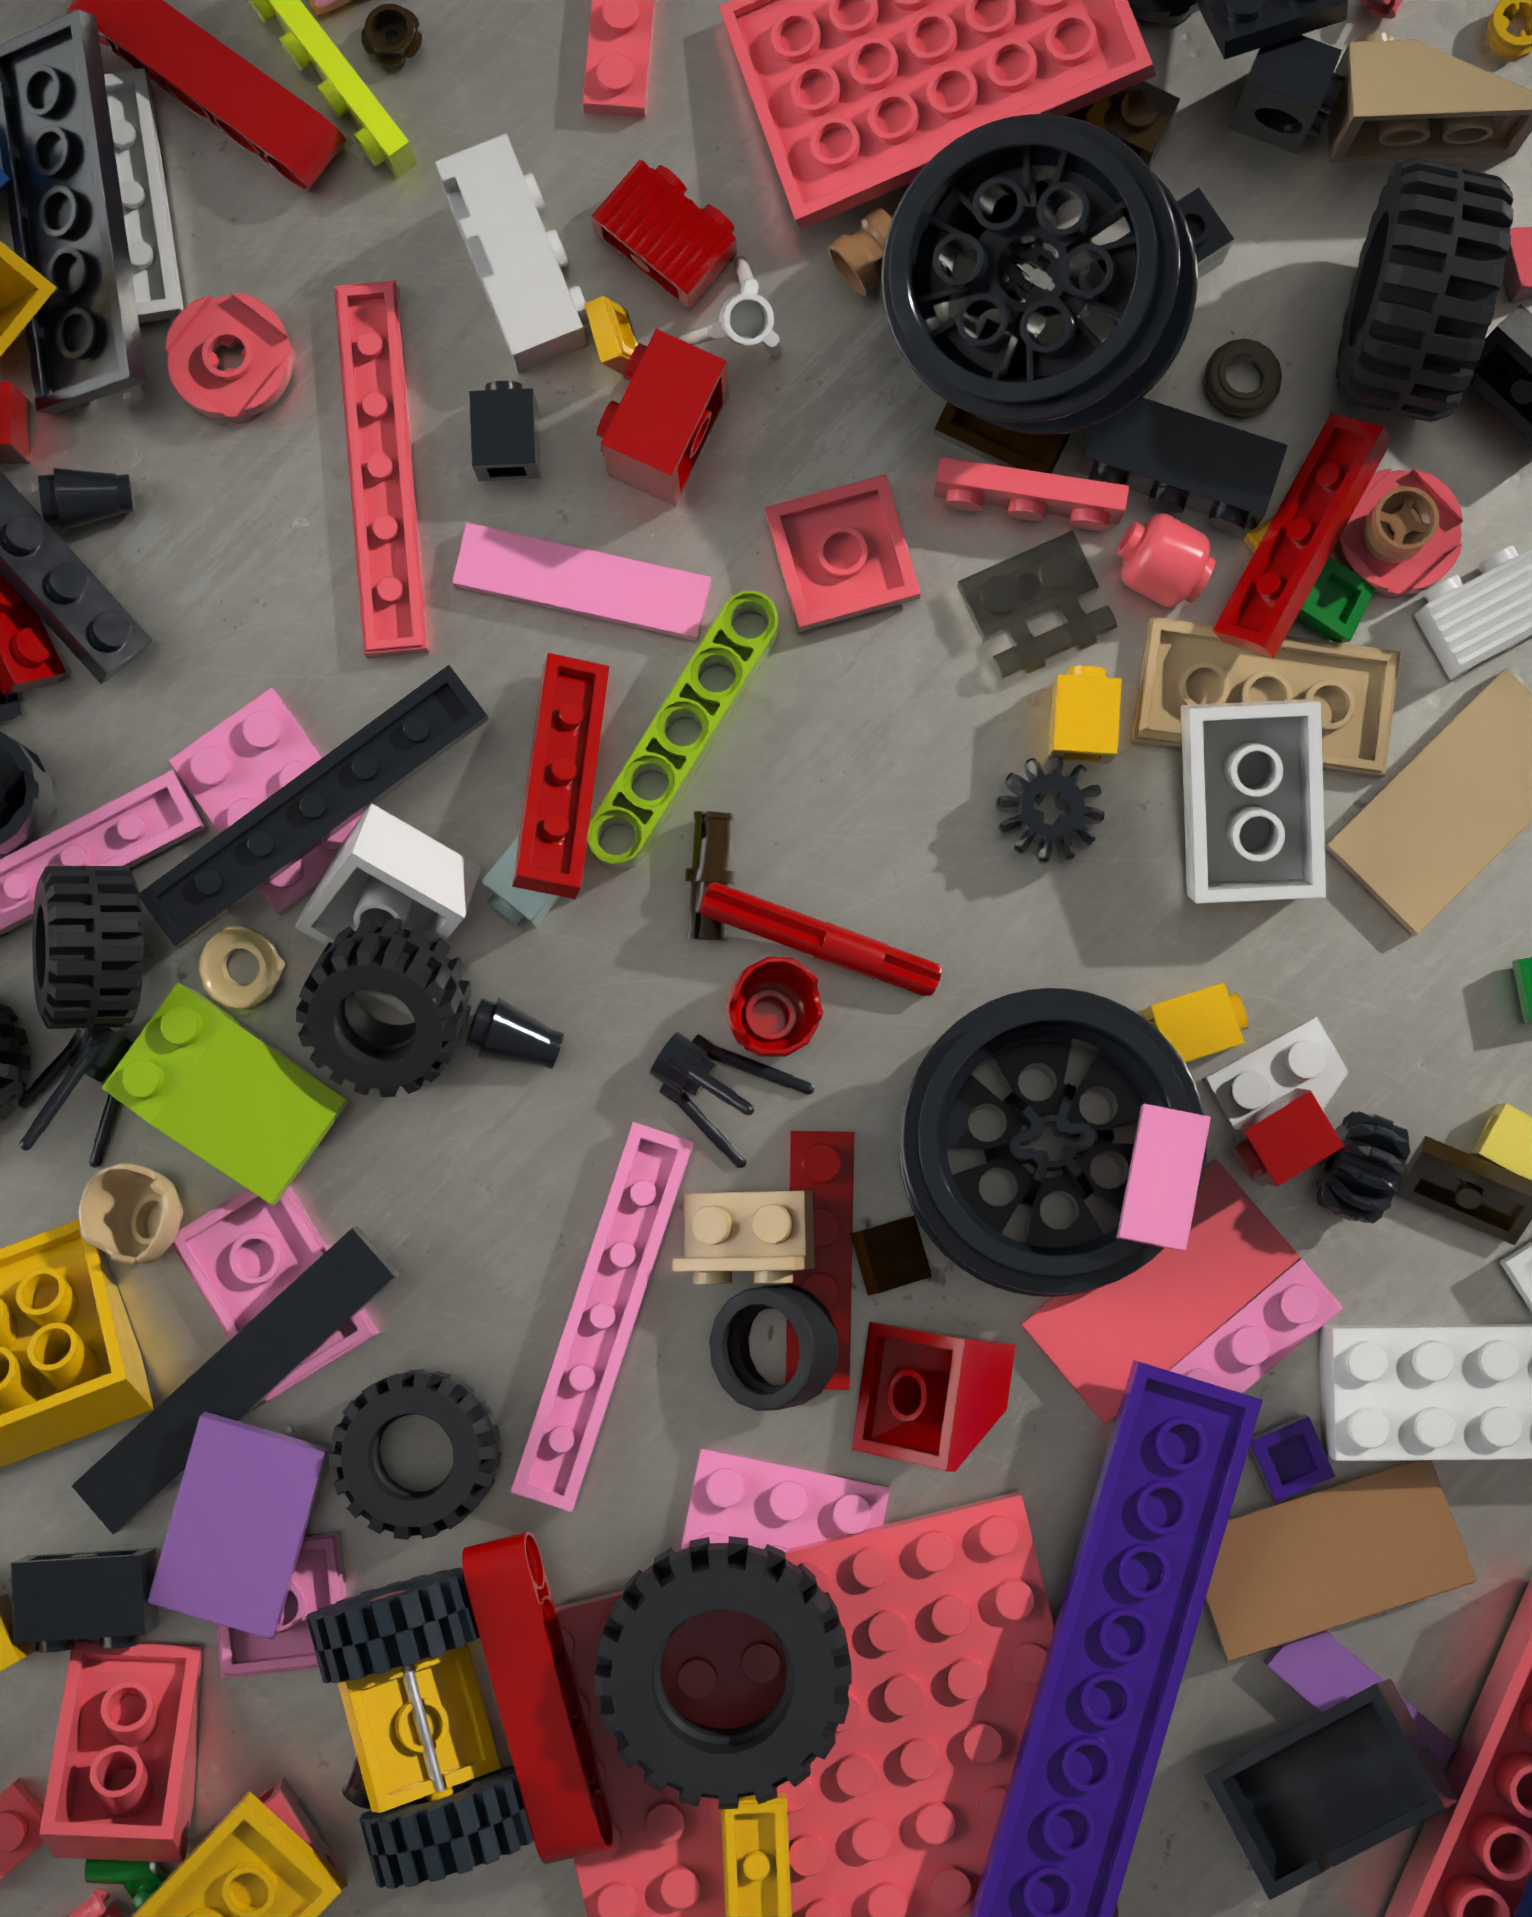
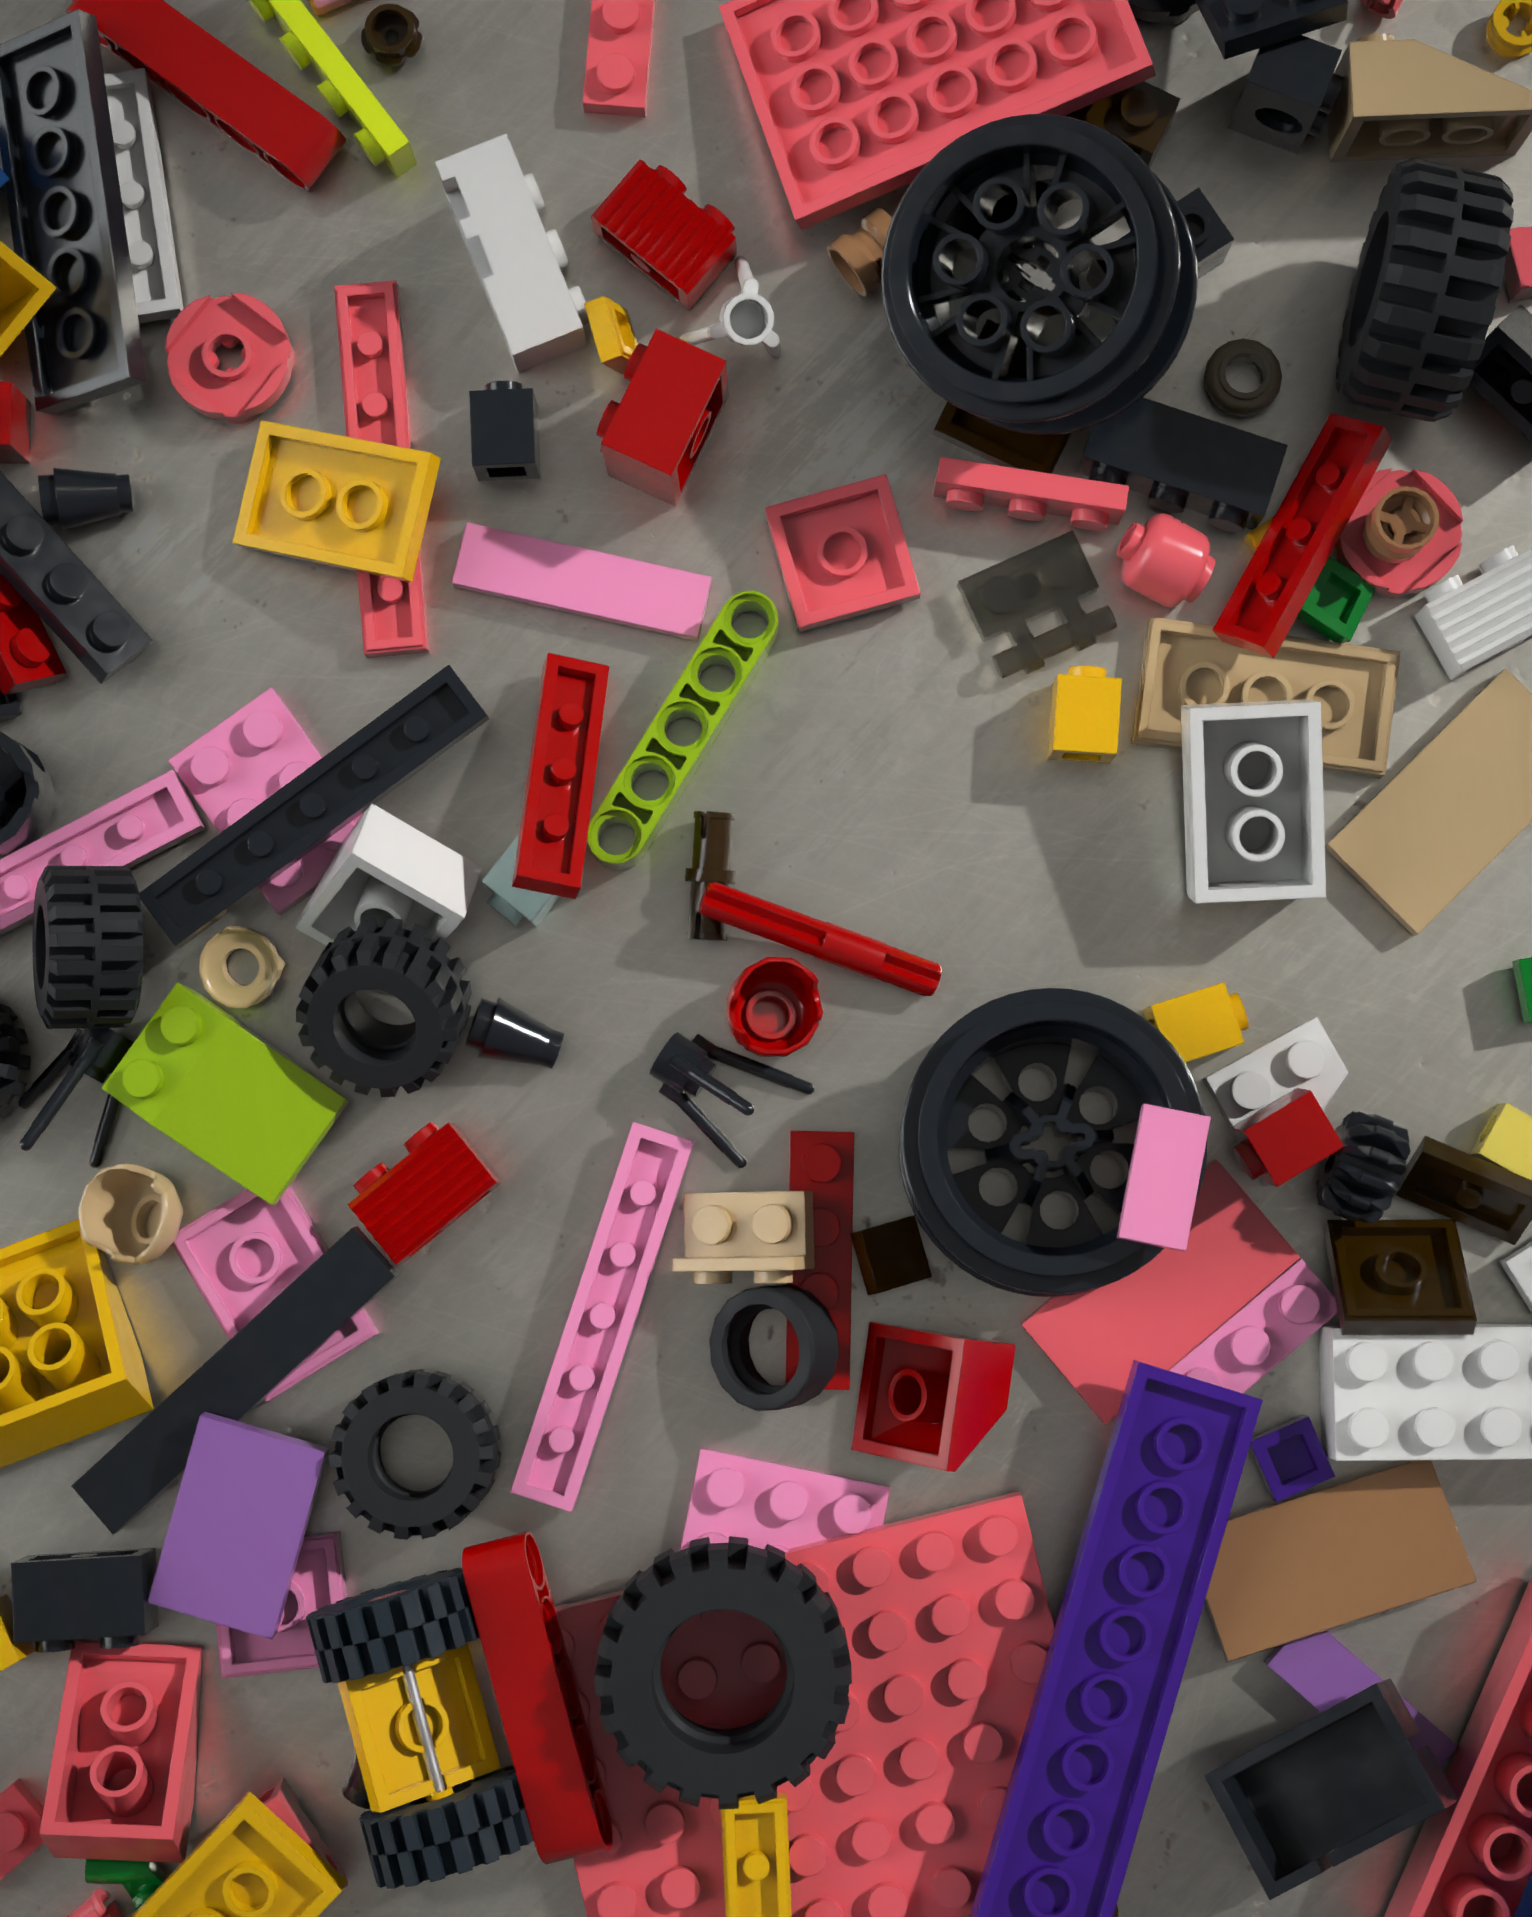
(336, 500): none -> yellow plate
(423, 1191): none -> red brick
(1067, 798): black gear -> none
(1399, 1277): none -> dark brown tile

